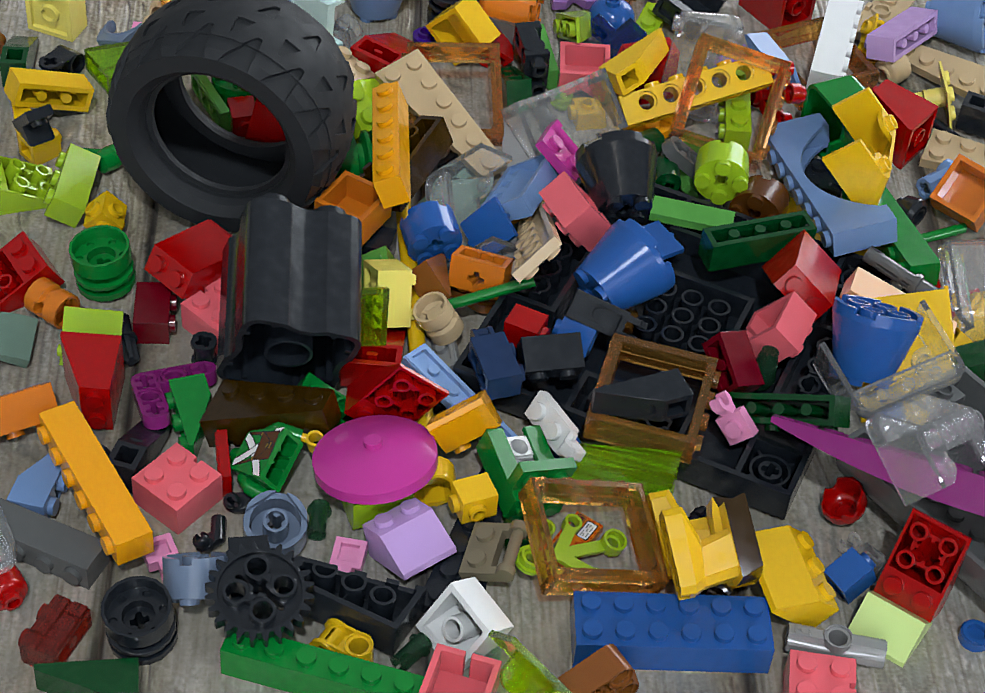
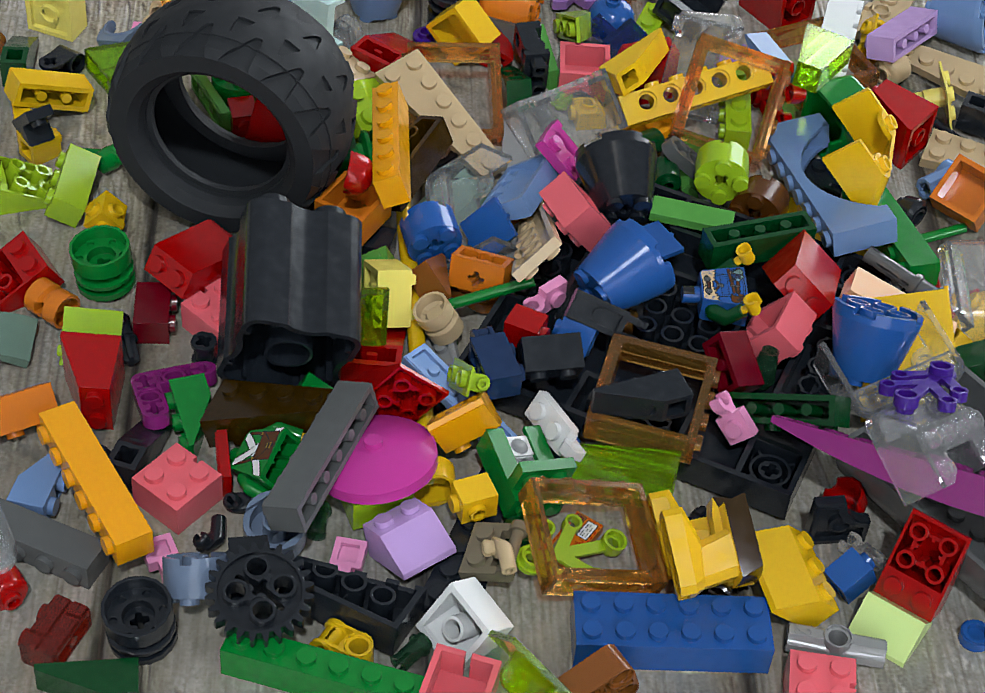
(320, 457): none -> dark grey brick
(359, 174): none -> red hair
(464, 378): none -> lime hinge
(500, 550): none -> tan arm
(549, 295): none -> bright pink plate
(723, 291): none -> torso
(820, 57): none -> clear neon green slope
(833, 520): none -> black tile
(922, 382): none -> dark purple plant

